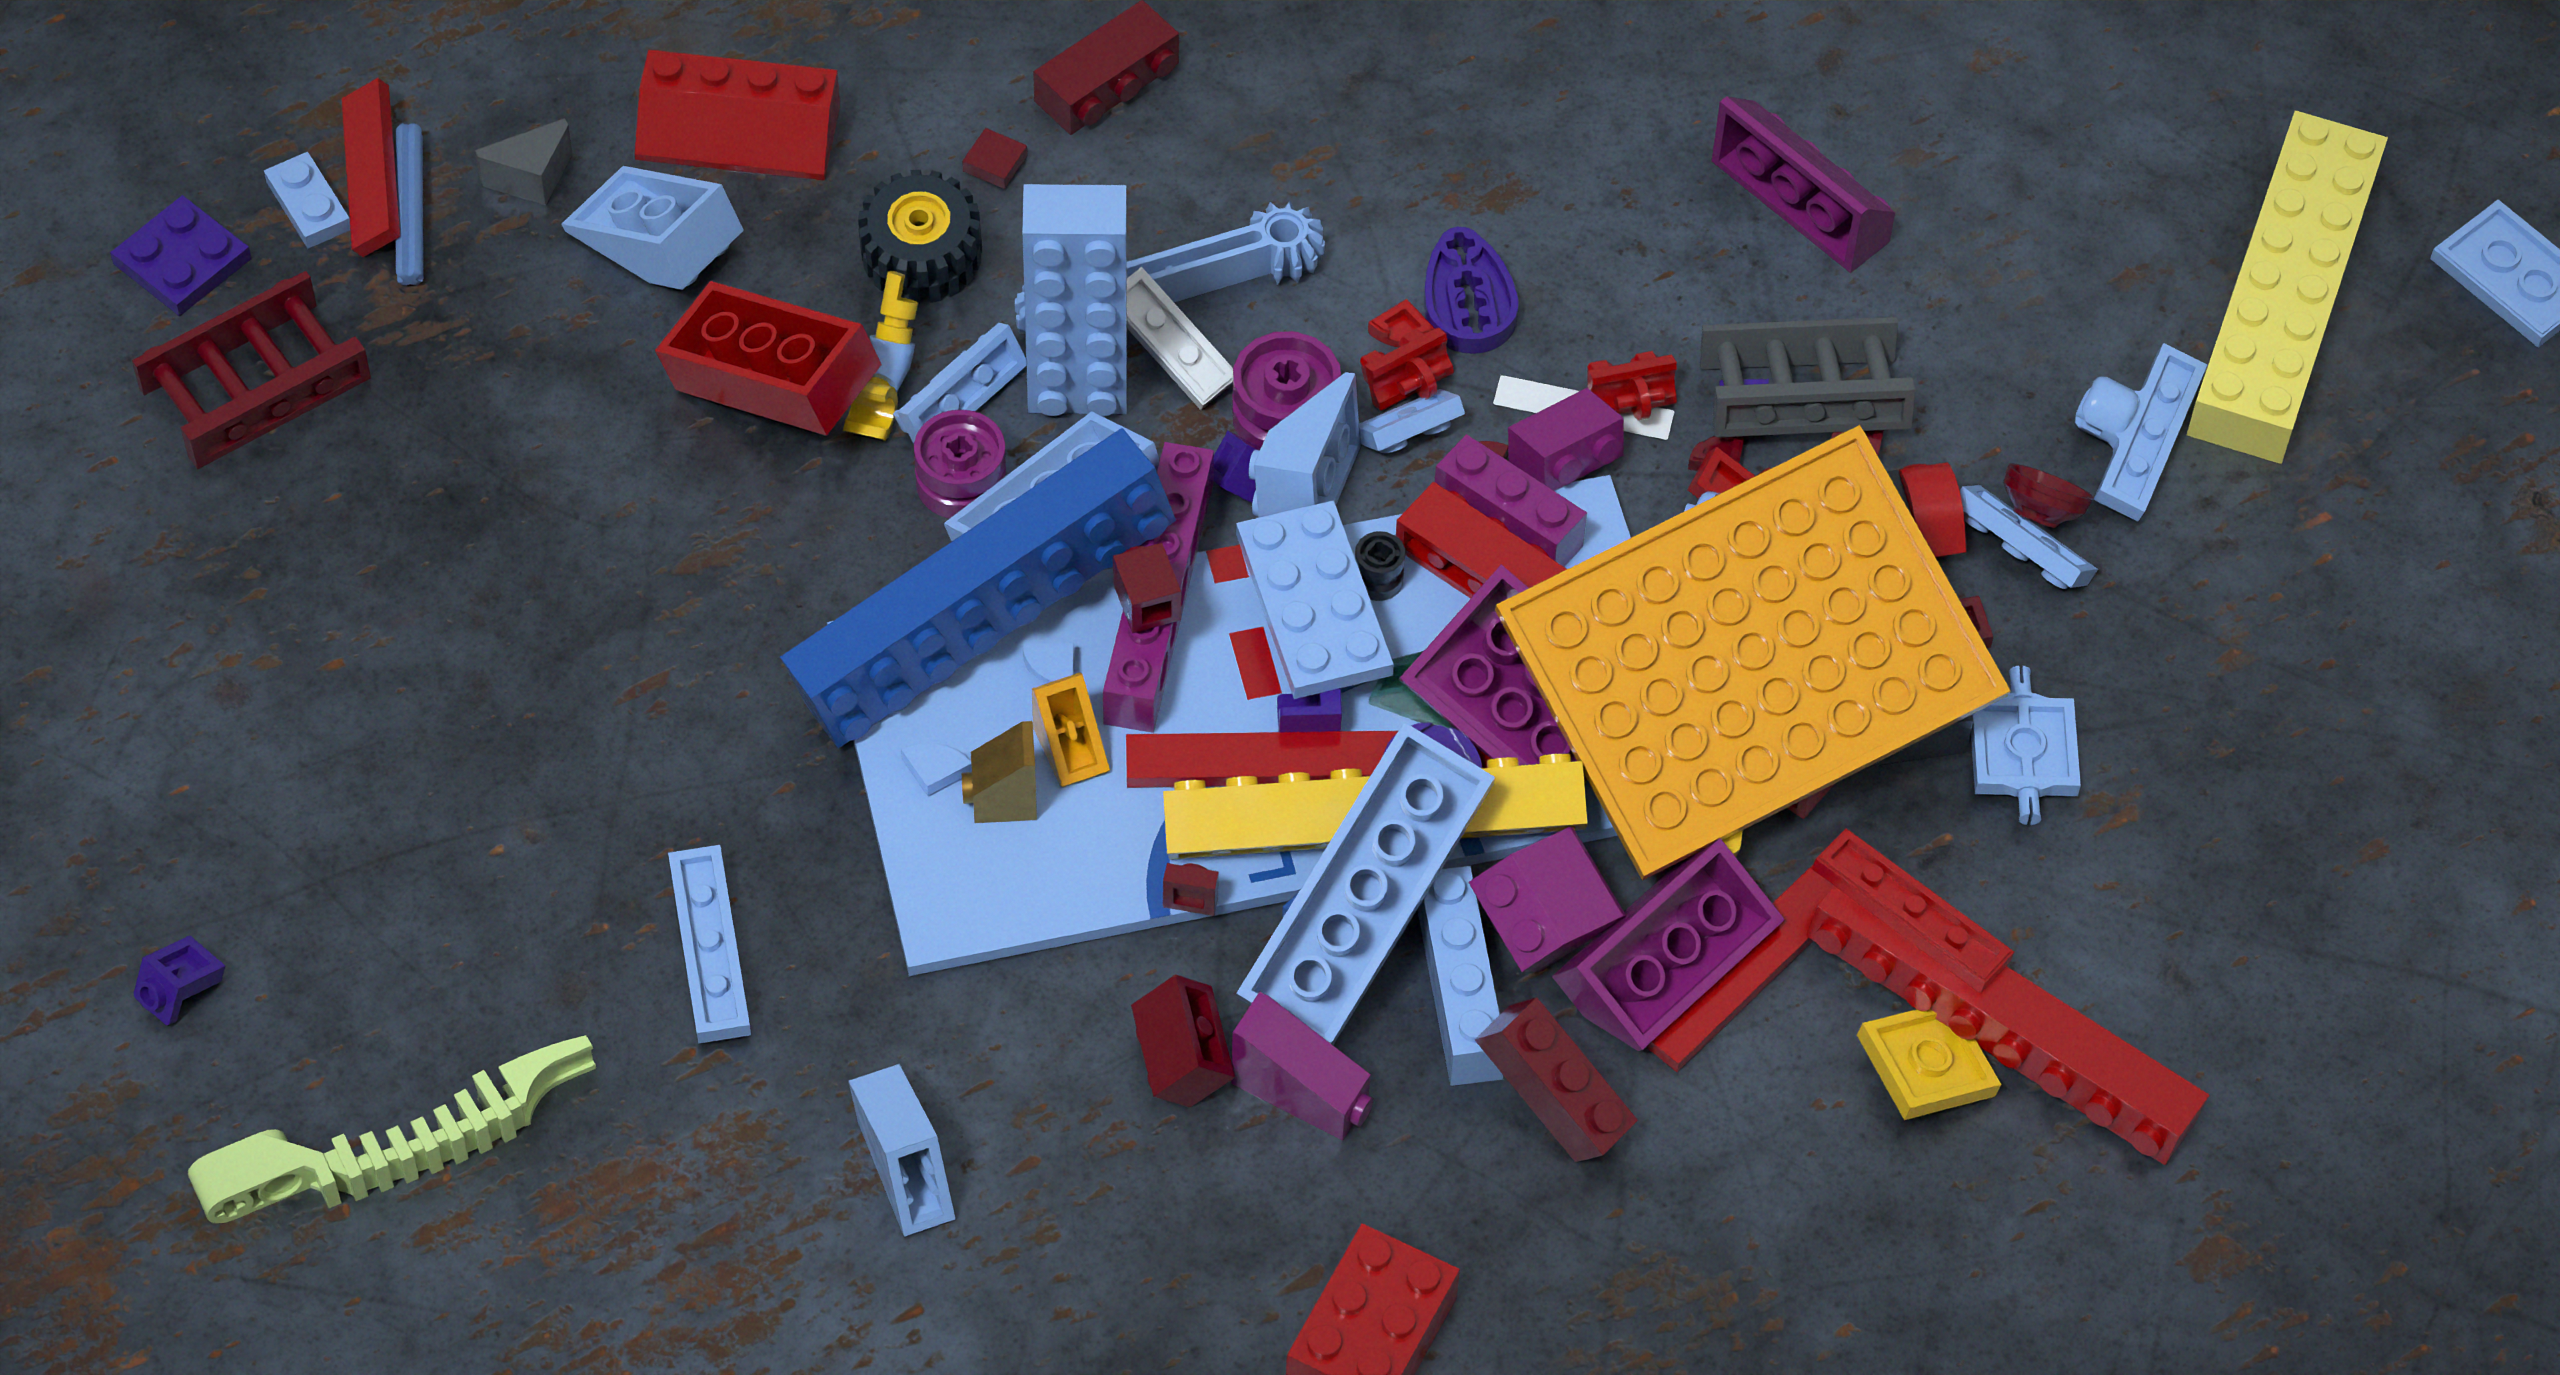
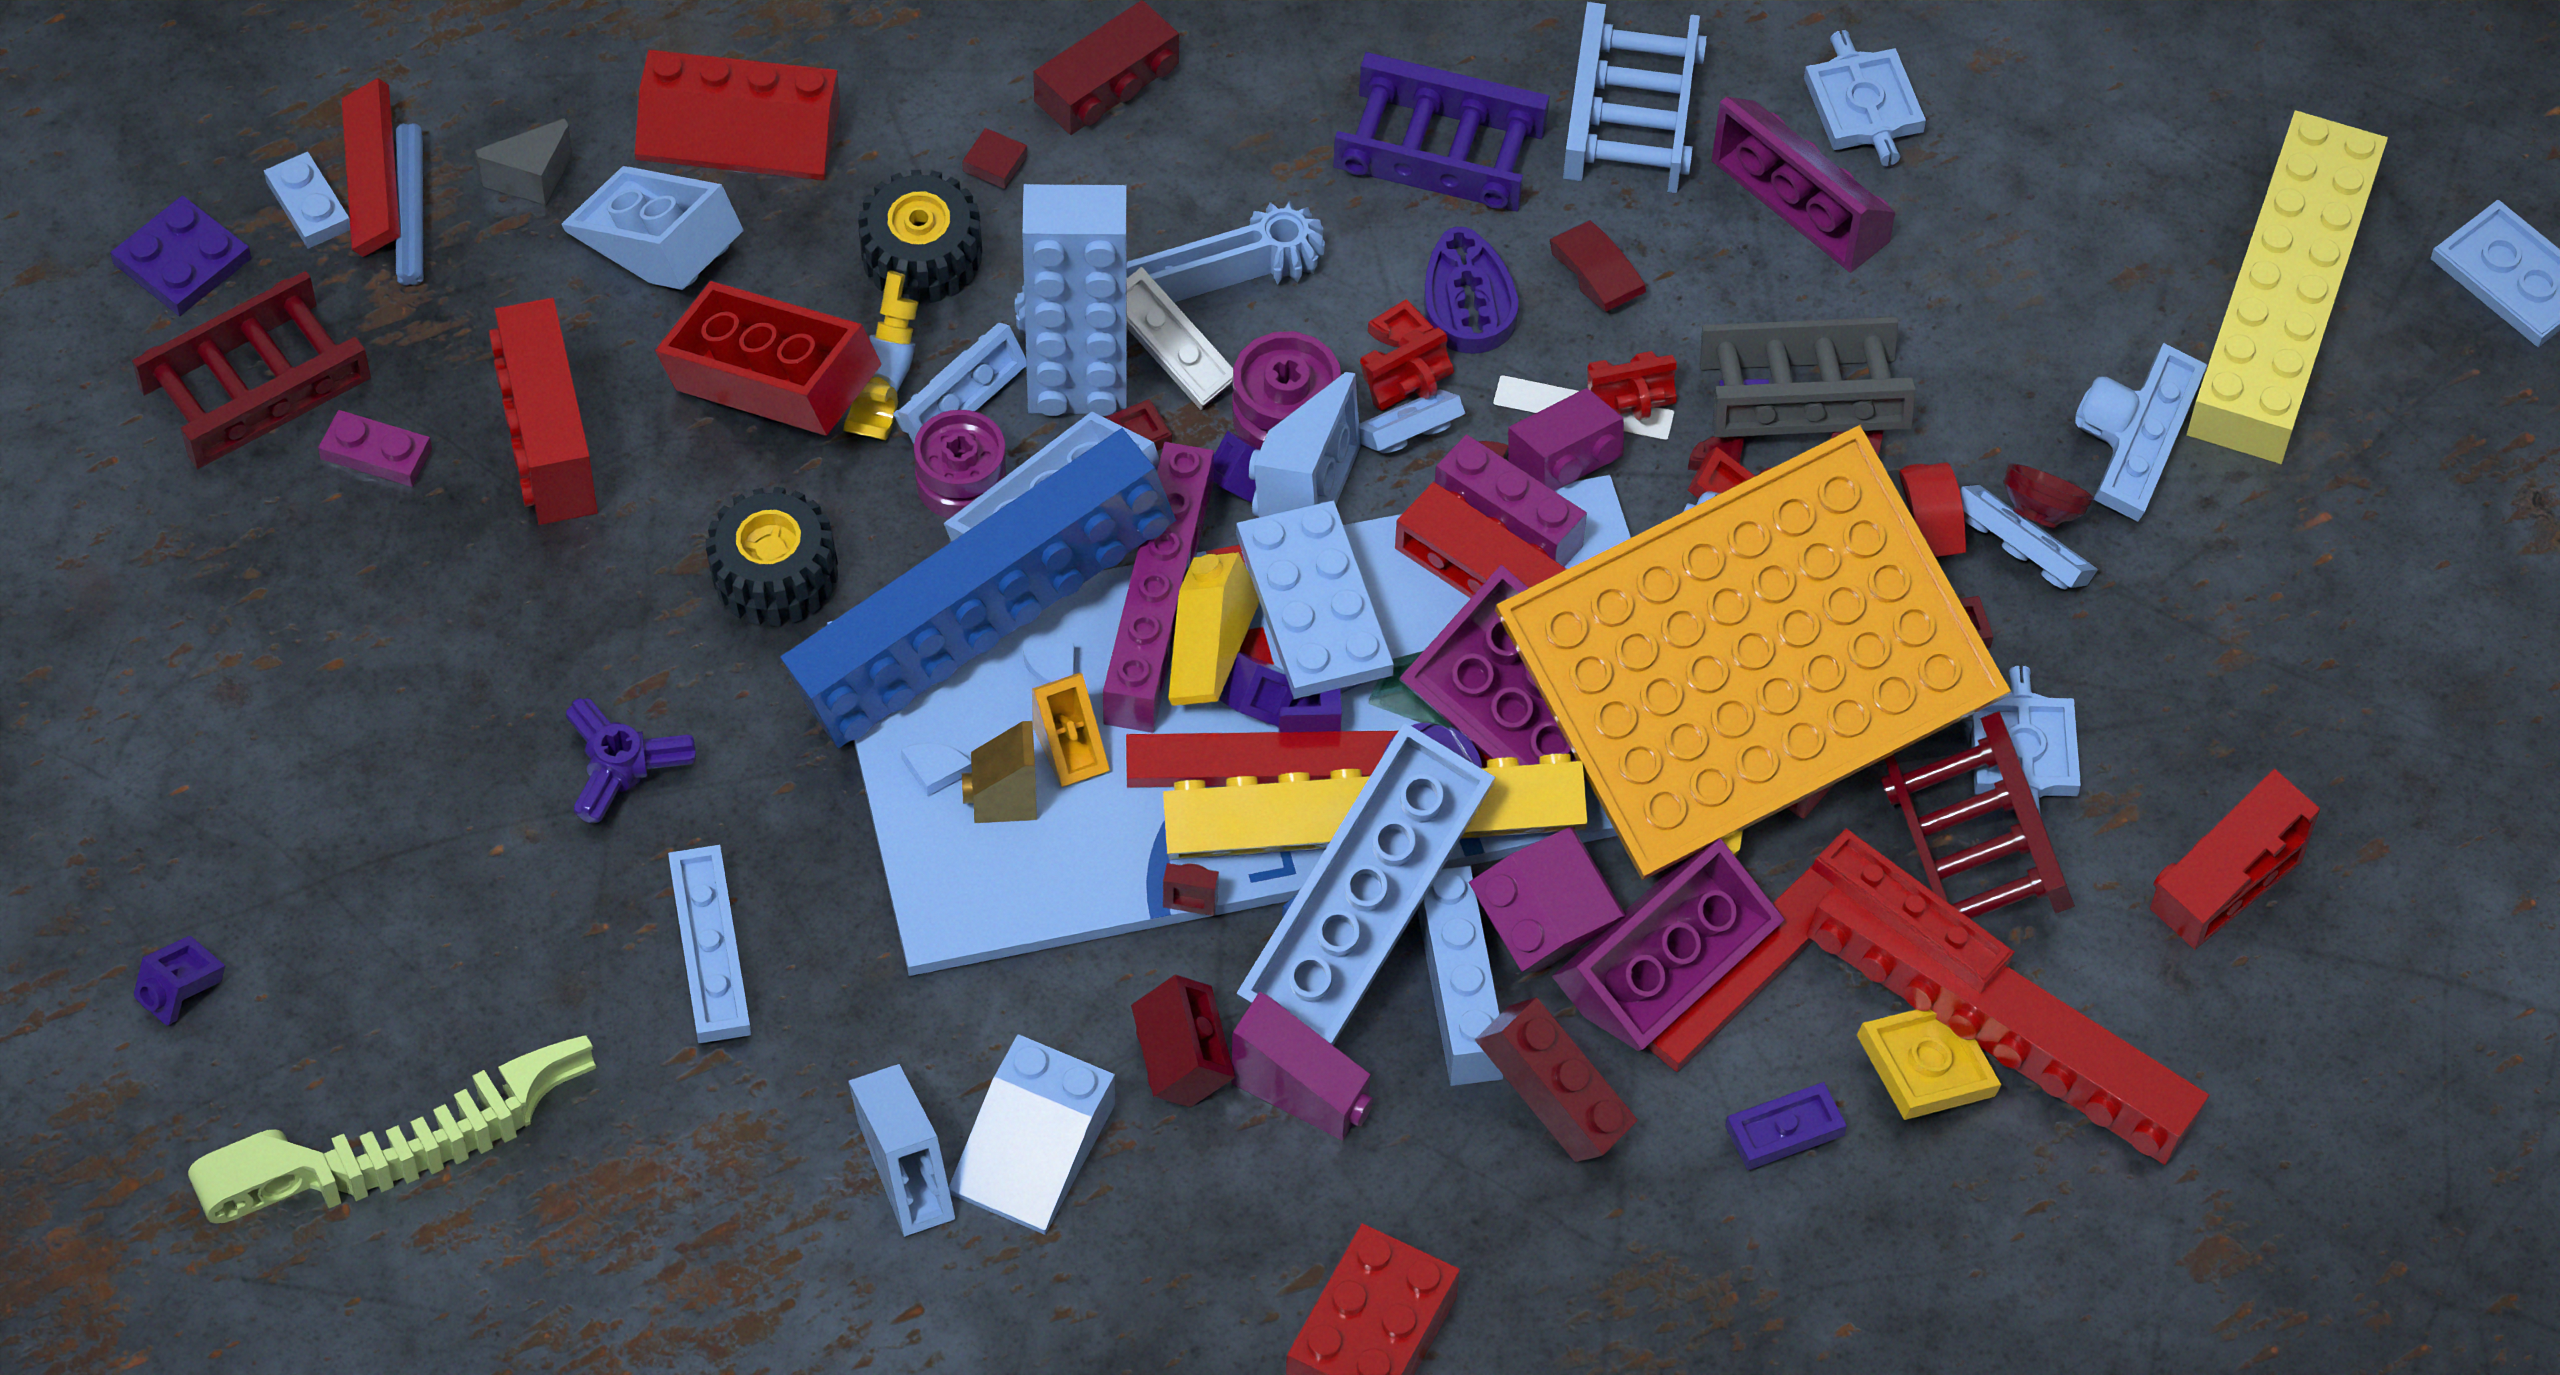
(375, 448): none -> magenta plate
(542, 411): none -> red brick
(619, 757): none -> dark purple bush
(772, 556): none -> black wheel
(1033, 1134): none -> slope
(1145, 421): none -> dark red tile
(1146, 587): dark red brick -> none
(1210, 626): none -> yellow slope
(1256, 689): none -> dark purple panel
(1381, 564): black wheel -> none
(1452, 96): none -> dark purple fence
(1591, 110): none -> light blue fence
(1600, 265): none -> dark red slope
(1785, 1126): none -> dark purple plate
(1864, 98): none -> light blue plate
(2010, 794): none -> dark red fence
(2236, 860): none -> red wedge

